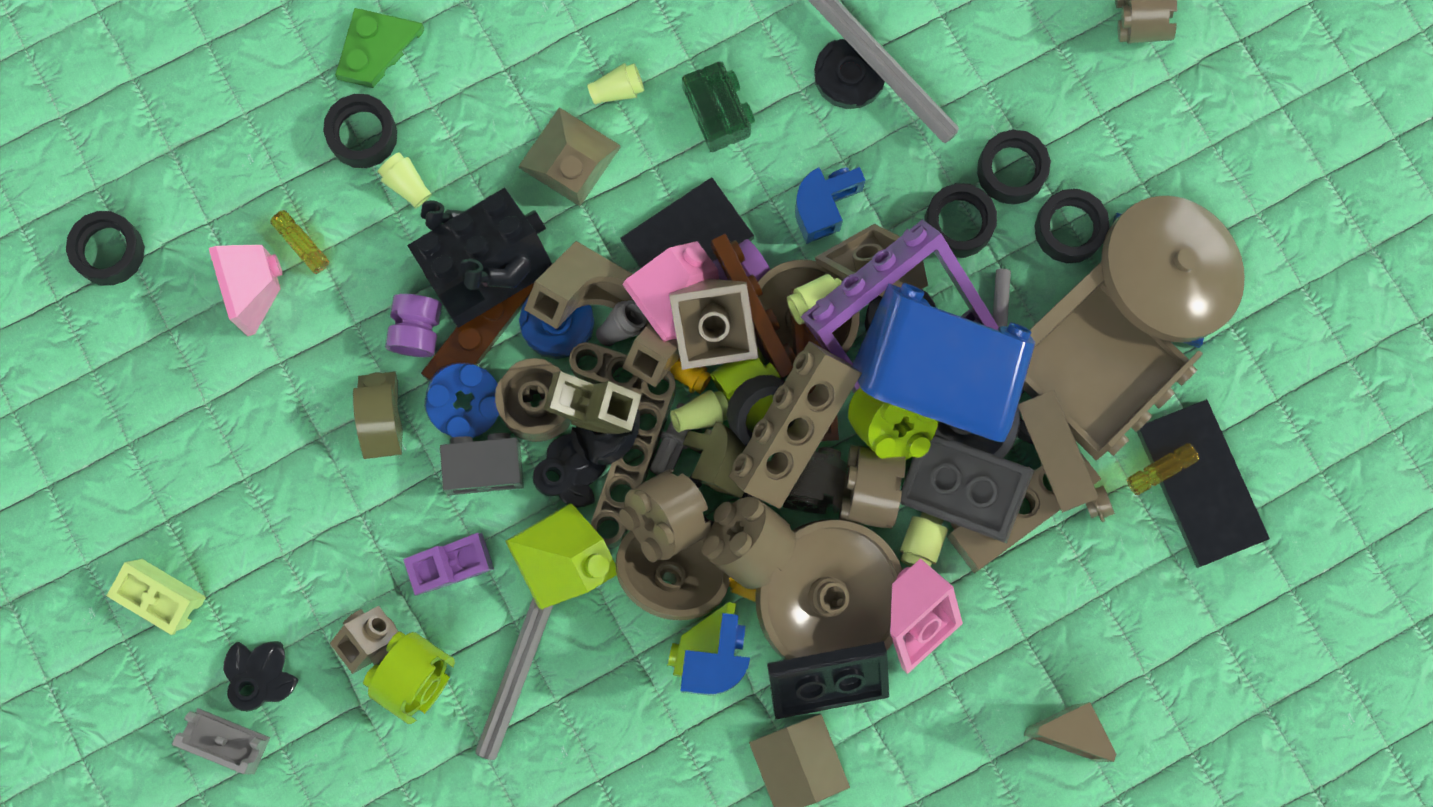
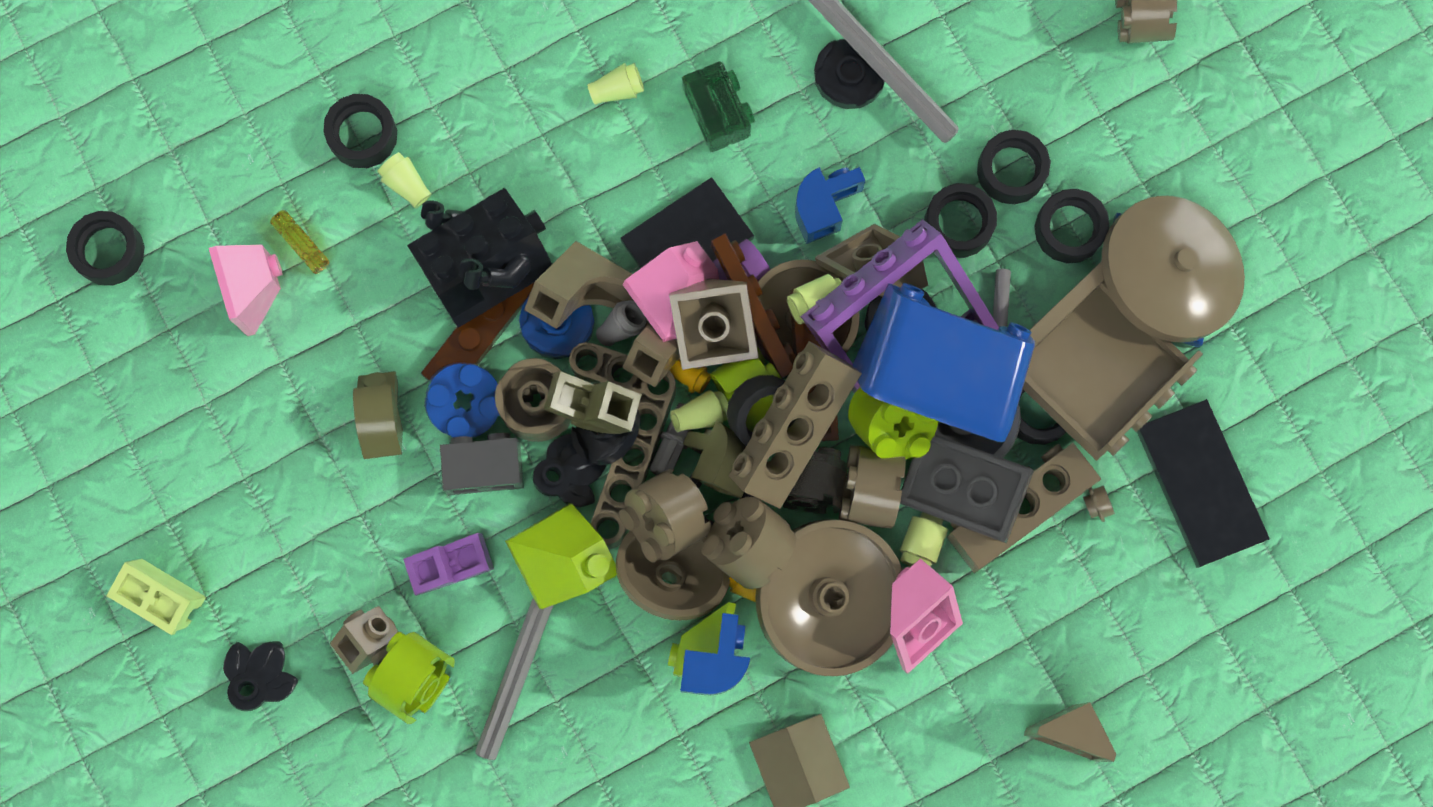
(222, 741): light grey hinge -> none
(373, 46): bright green wing -> none
(413, 325): medium lavender wheel -> none
(569, 156): dark tan slope -> none
(829, 680): black tile -> none
(1058, 451): dark tan tile -> none
(1162, 469): clear yellow axle -> none

